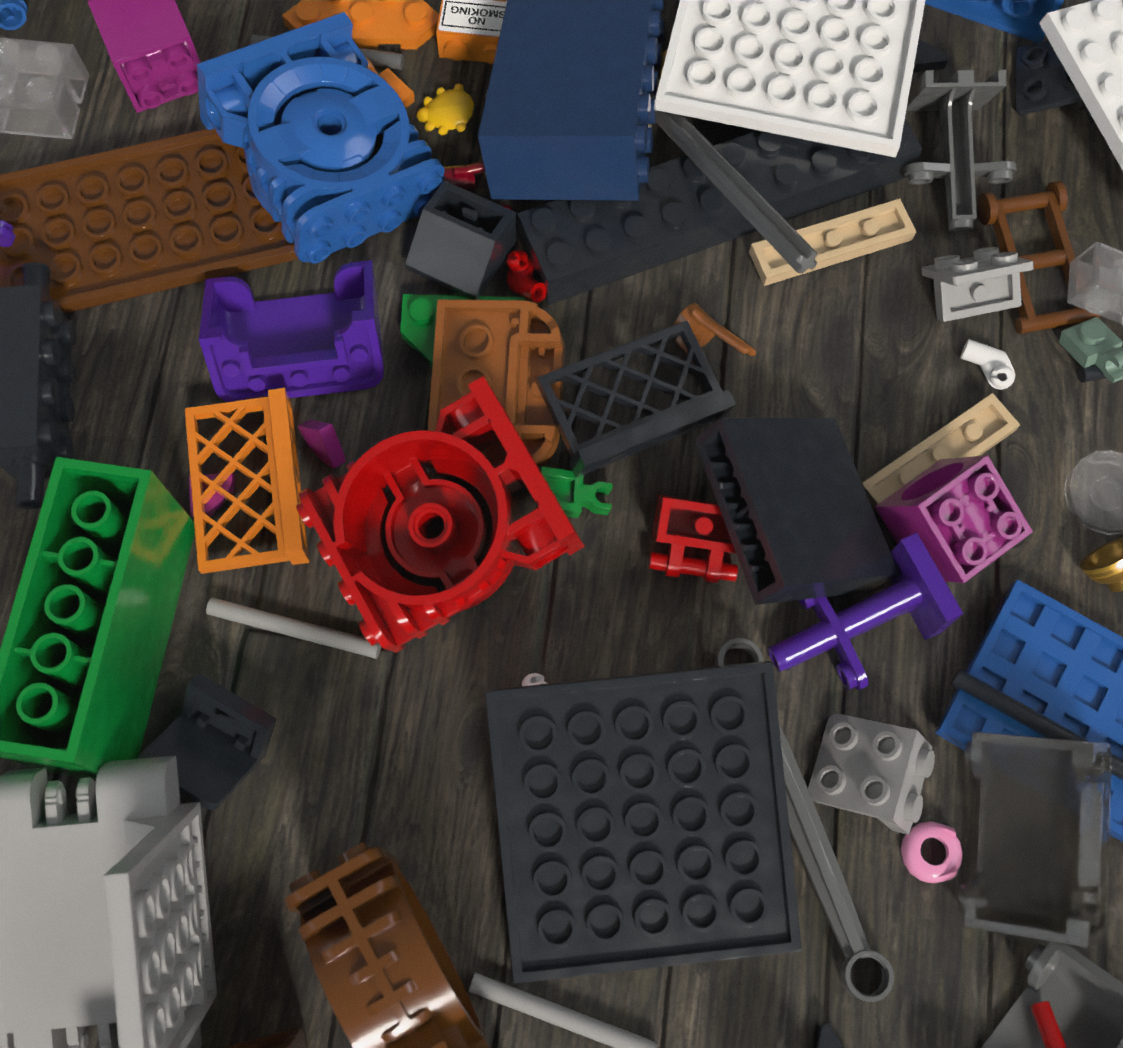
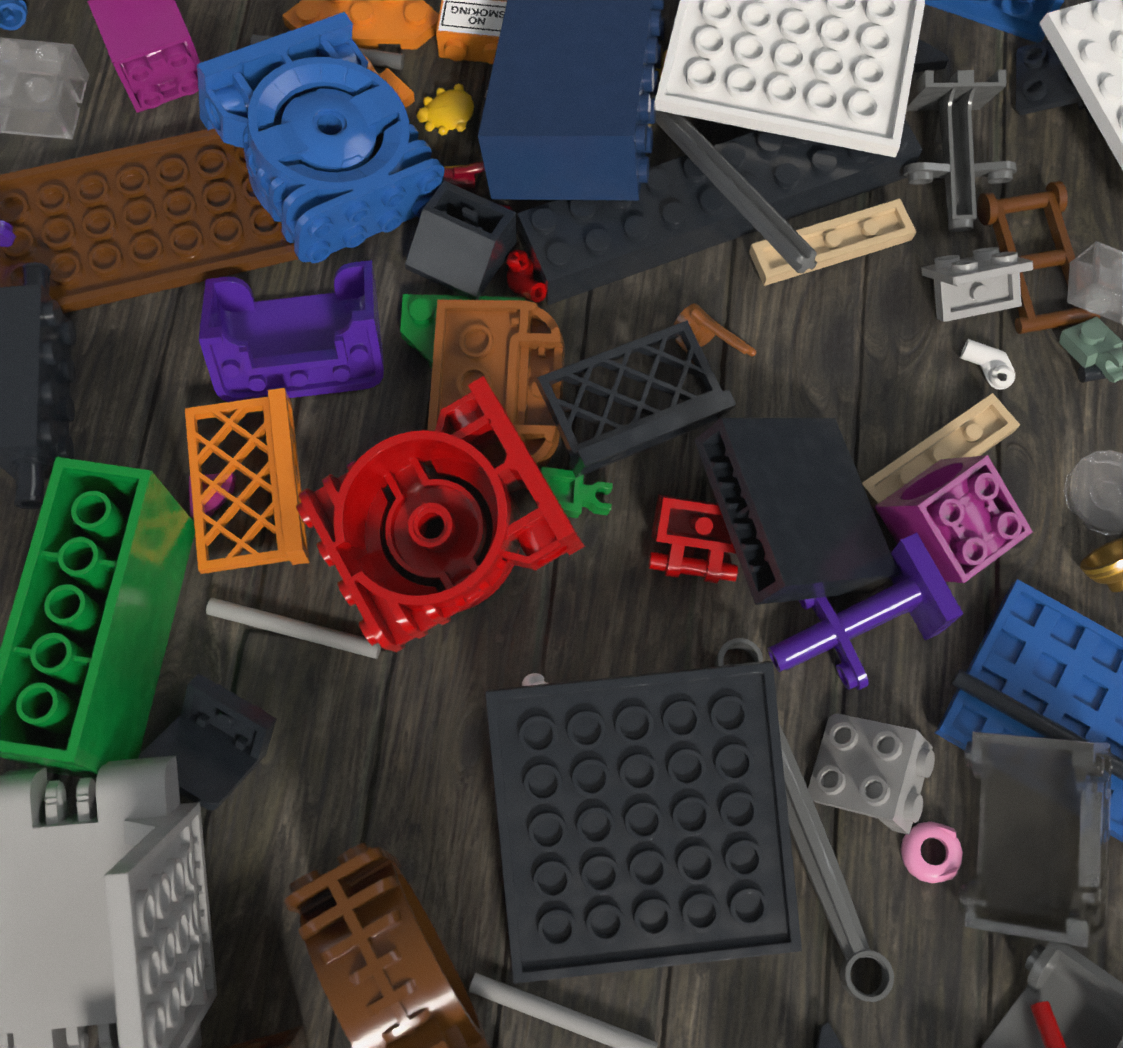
(323, 442): magenta tile -> none

